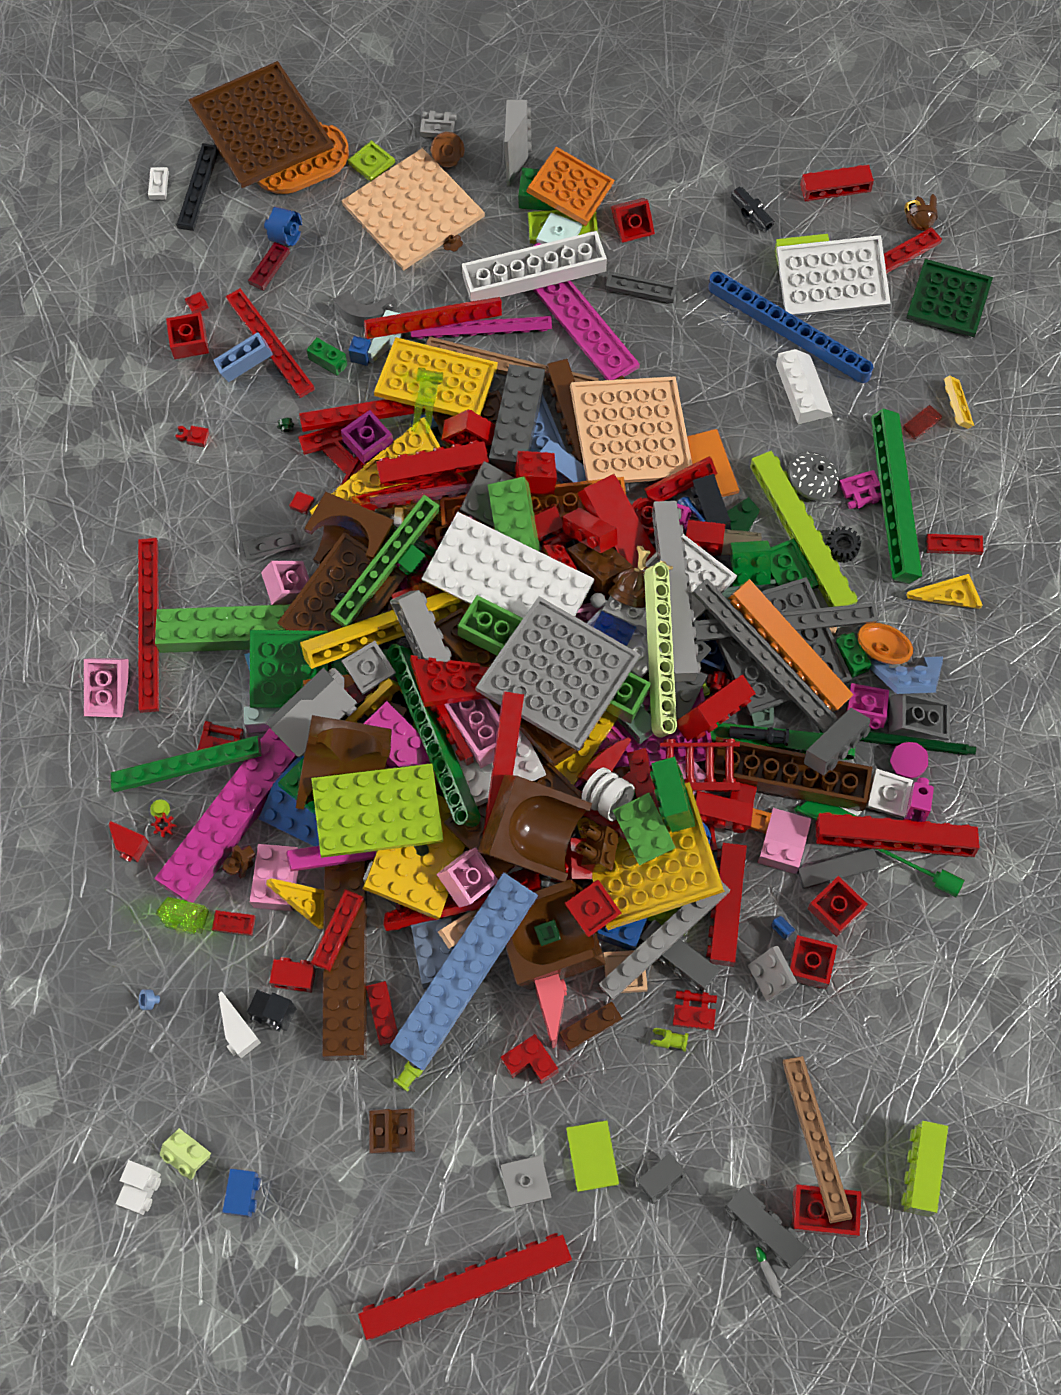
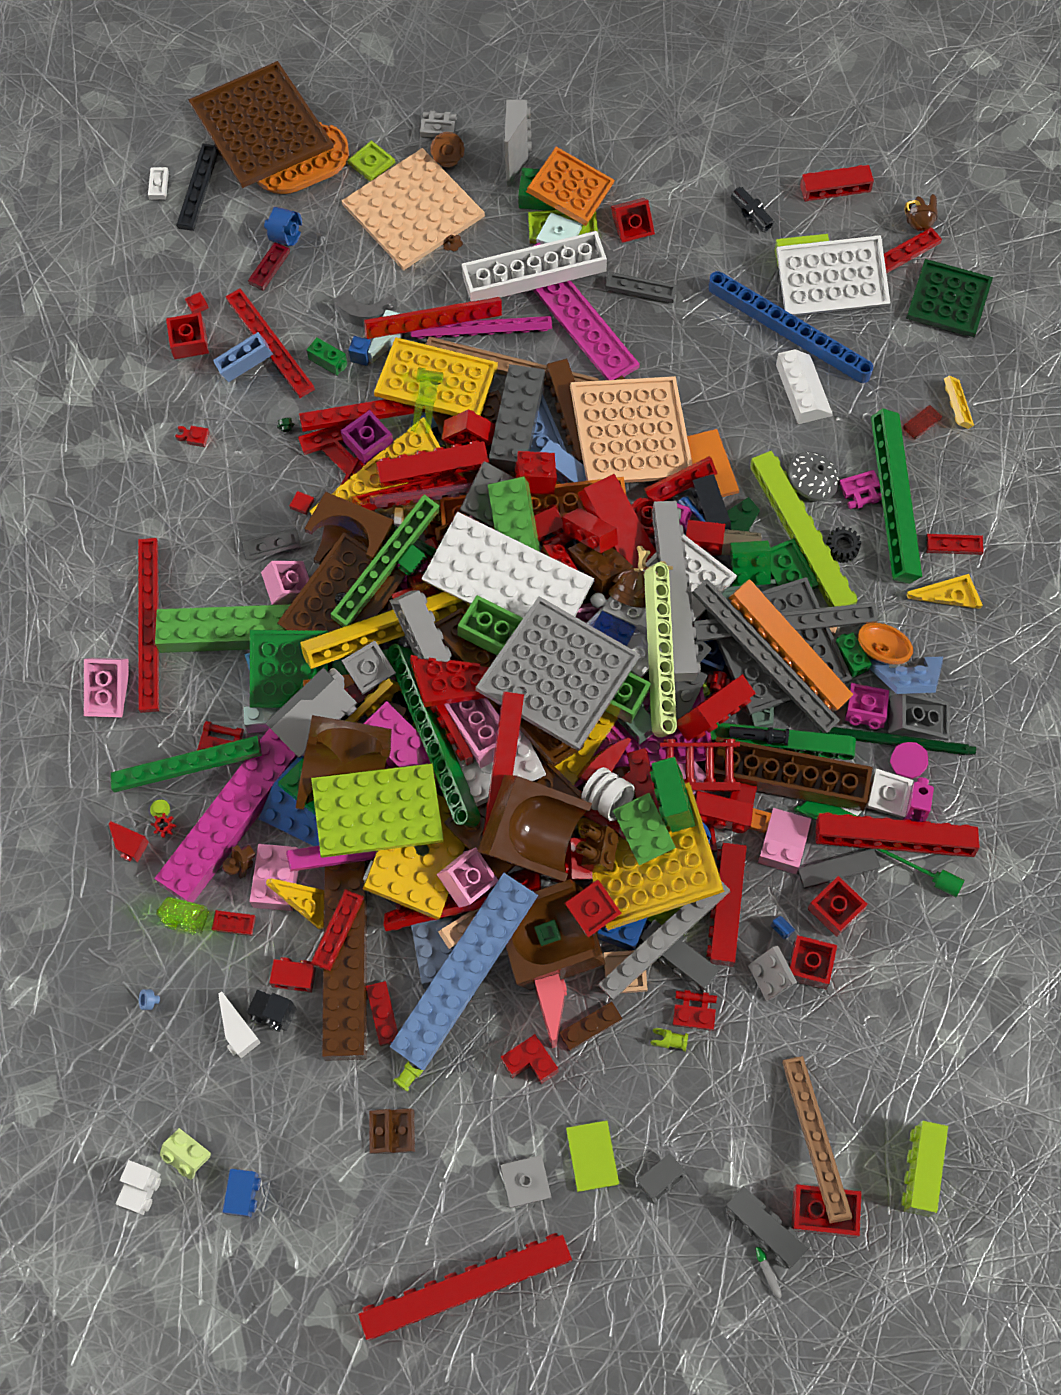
(837, 741): dark grey brick -> none

